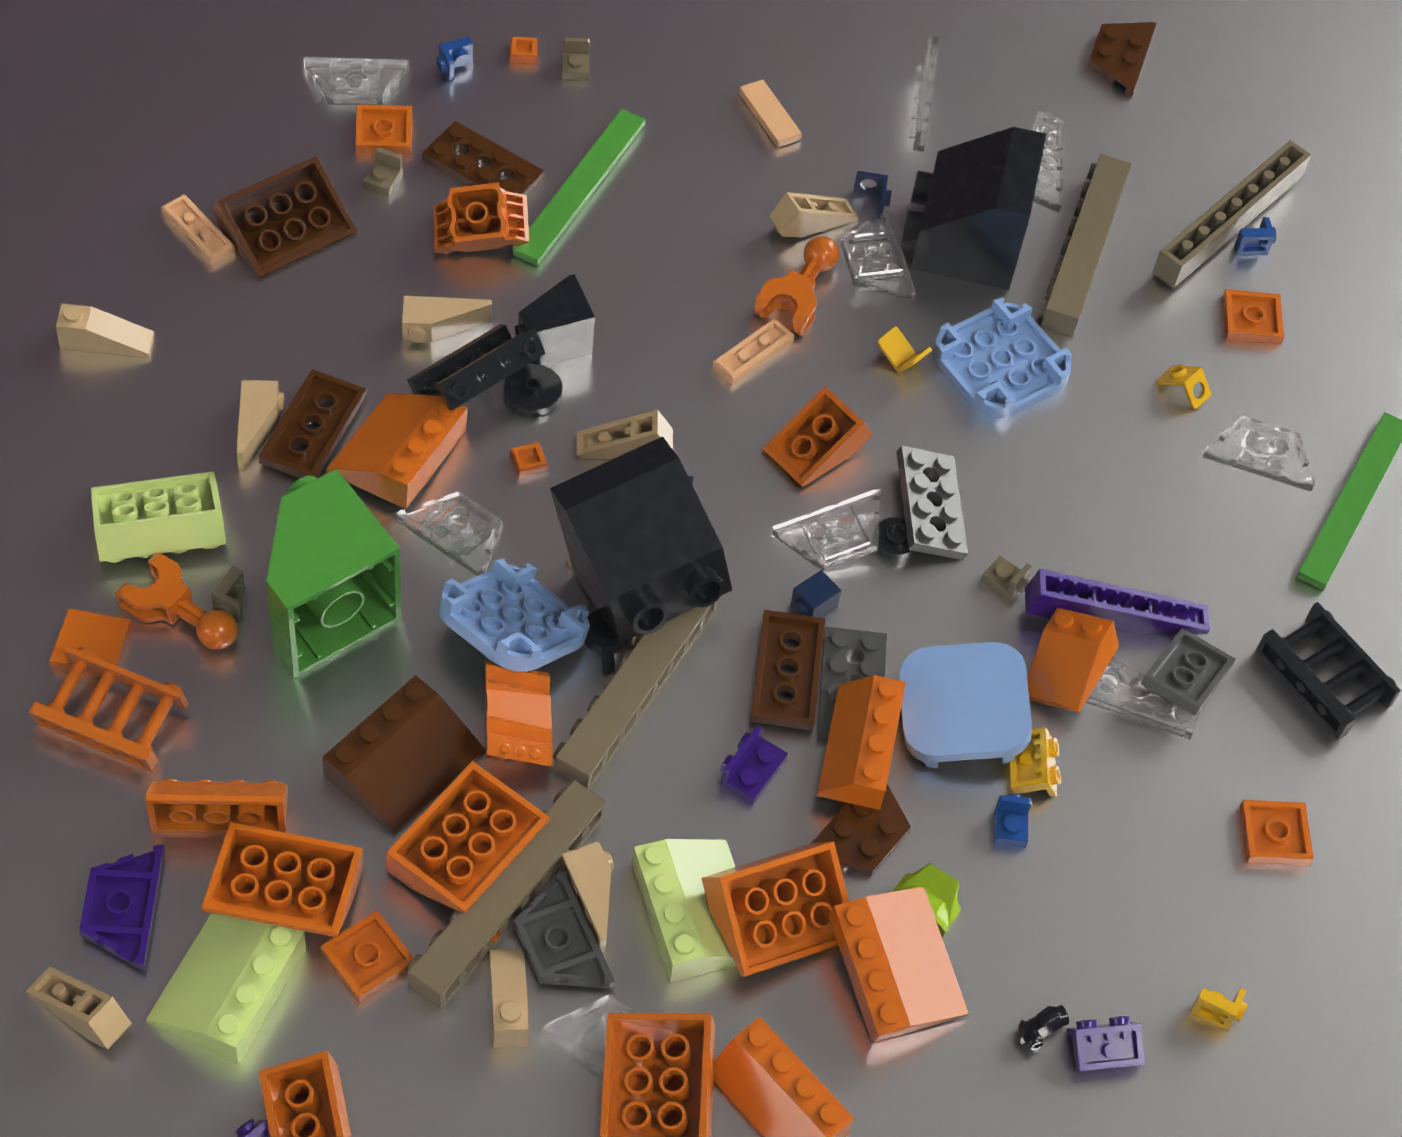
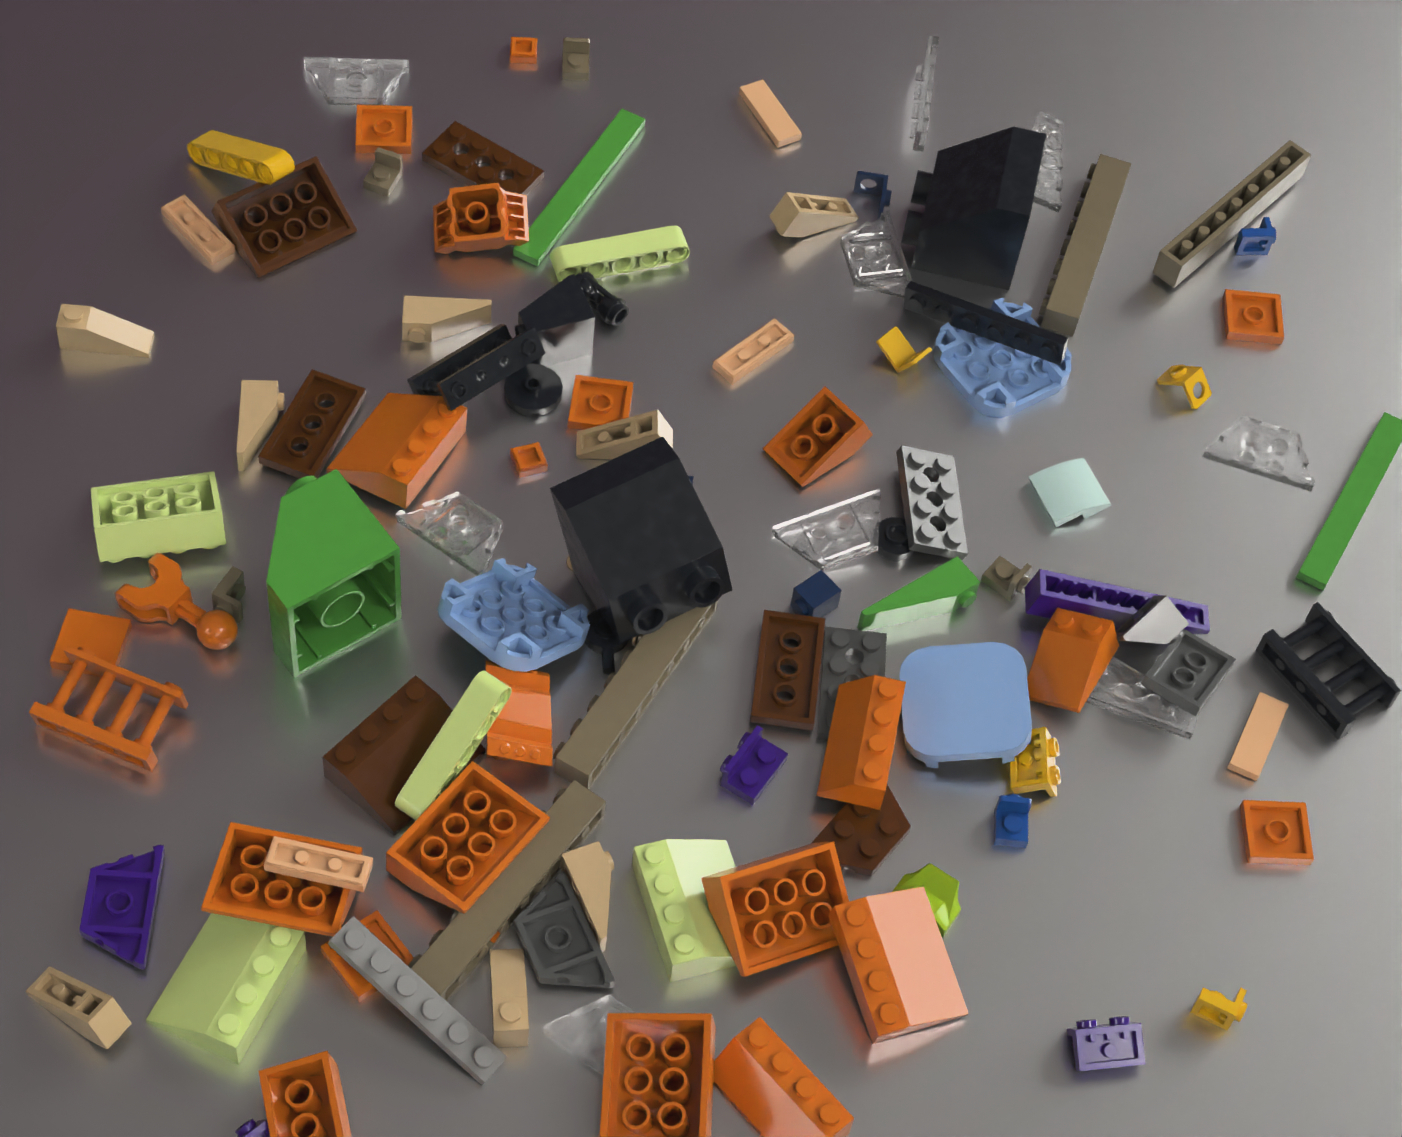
(212, 805): orange slope -> none
(241, 157): none -> yellow beam
(318, 864): none -> light nougat tile
(417, 1000): none -> light grey plate
(453, 55): blue bracket -> none
(454, 743): none -> yellowish green beam
(598, 401): none -> orange tile
(609, 307): none -> black piece
(621, 253): none -> yellowish green beam
(796, 289): orange piece -> none
(931, 595): none -> bright green slope
(985, 323): none -> black plate
(1044, 1023): black arm -> none
(1069, 491): none -> light aqua slope
(1121, 52): reddish brown wing -> none
(1154, 623): none -> slope
(1257, 736): none -> light nougat tile

